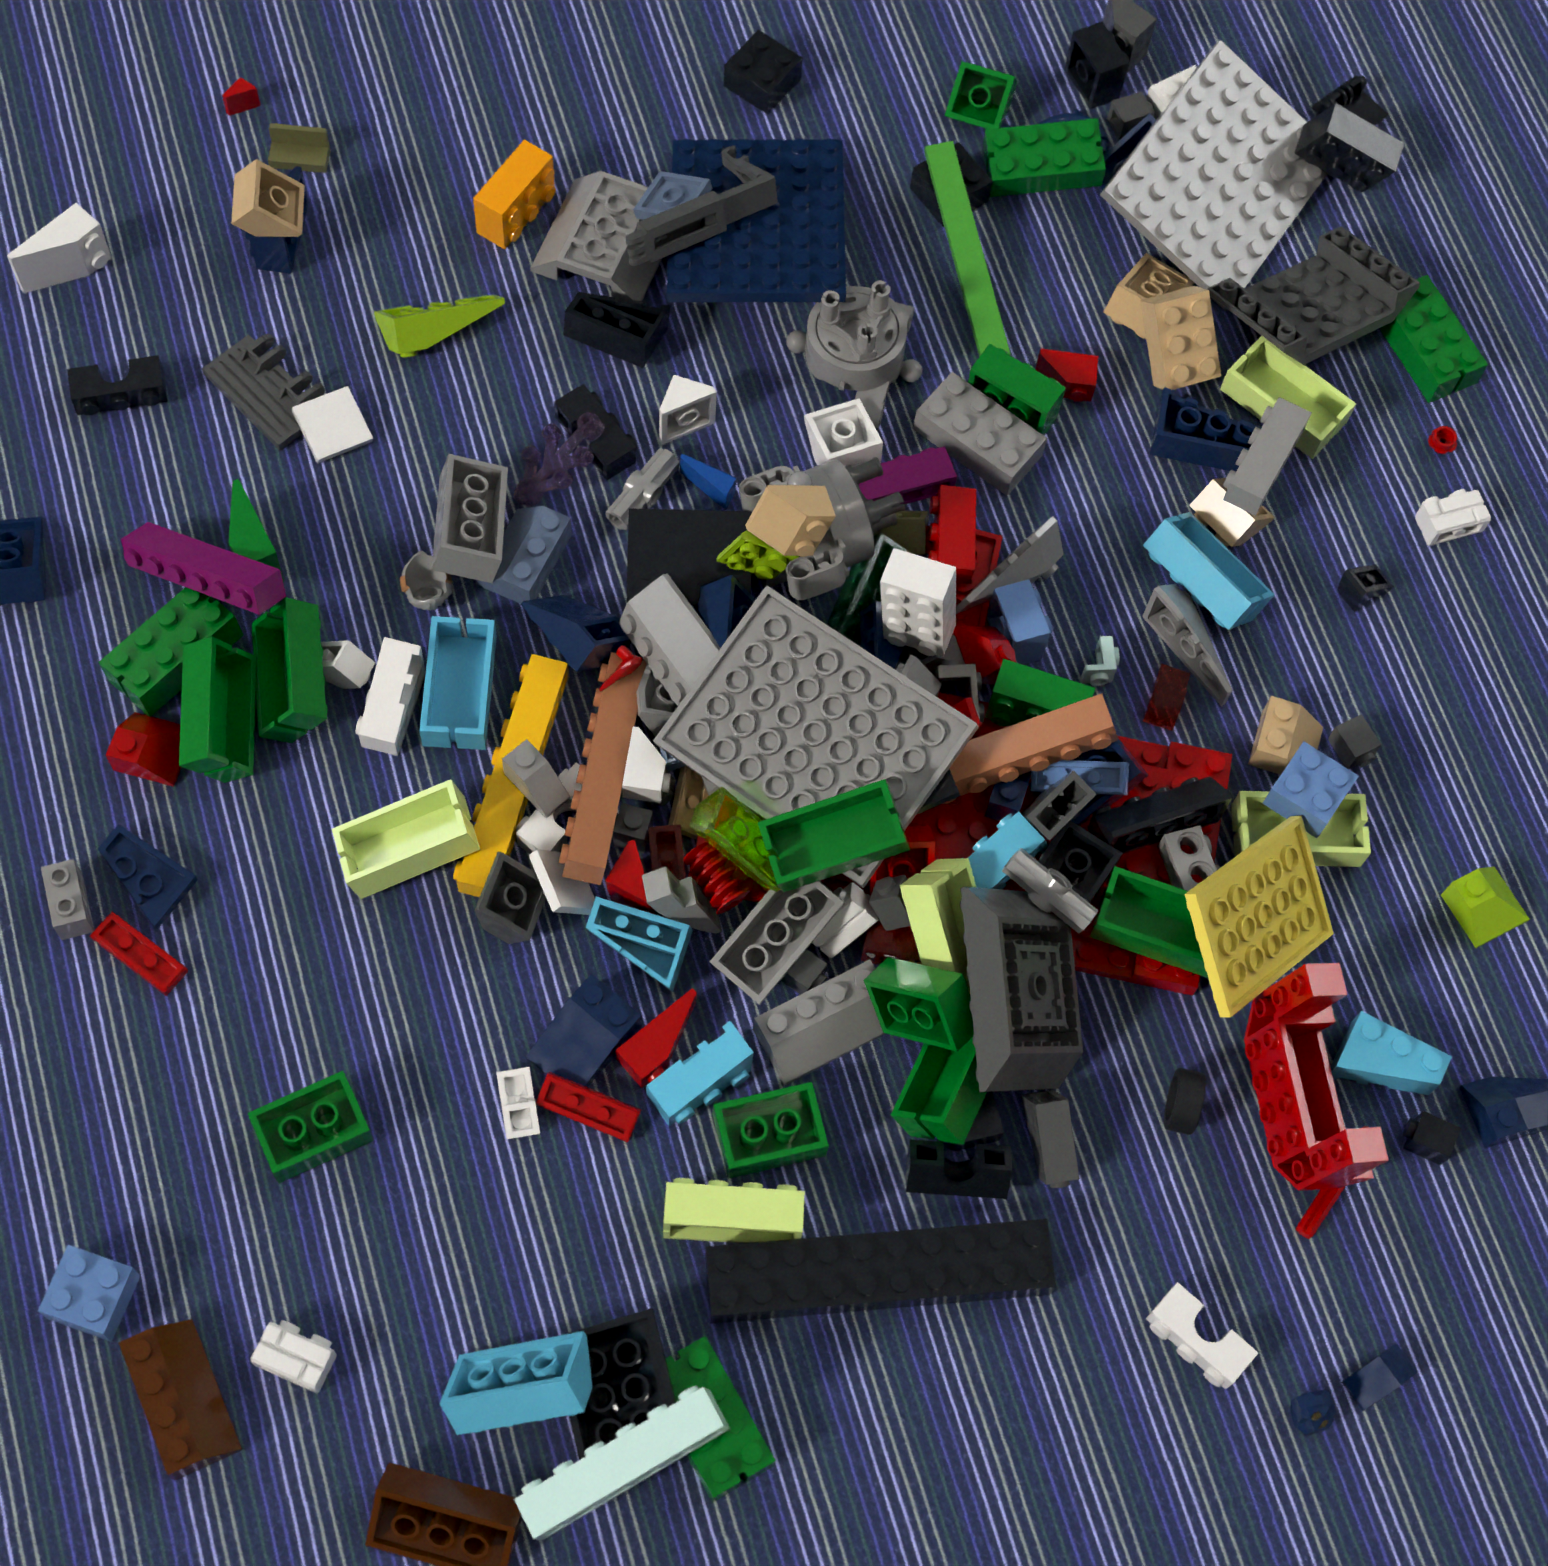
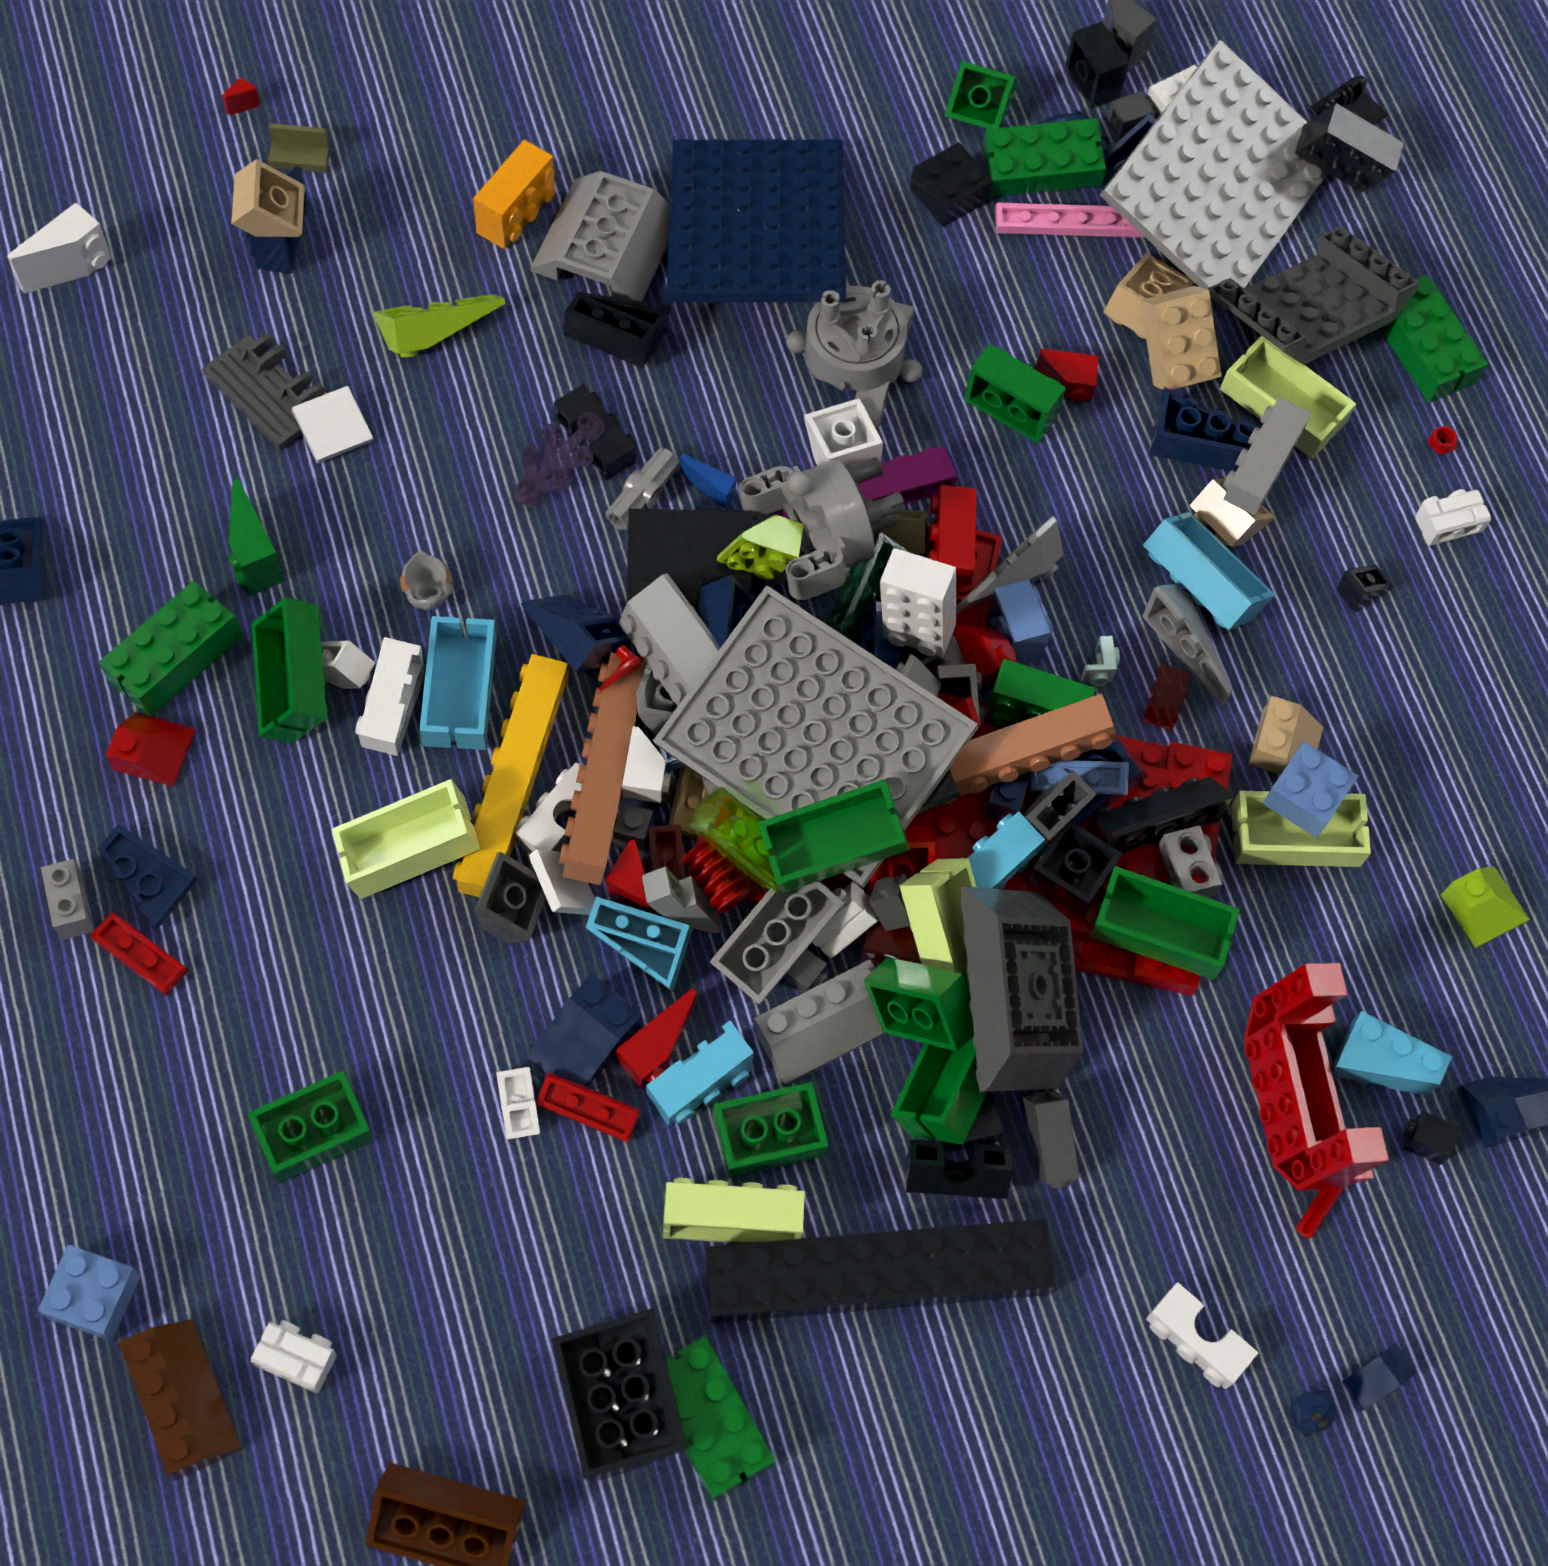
(141, 386): black arch -> none
(204, 567): magenta brick -> none
(217, 710): green piece -> none
(470, 518): light grey brick -> none
(519, 1384): medium azure slope -> none
(529, 552): sand blue slope -> none
(535, 778): light grey slope -> none
(621, 1463): light aqua brick -> none
(669, 191): sand blue plate -> none
(686, 409): white slope -> none
(703, 215): dark grey hinge -> none
(762, 71): black brick -> none
(792, 518): tan slope -> none
(965, 246): bright green tile -> none
(979, 433): light grey brick -> none
(1050, 890): light grey piece -> none
(1062, 220): none -> bright pink plate
(1184, 1101): black tyre -> none
(1259, 915): light yellow plate -> none
(1355, 742): dark grey brick -> none

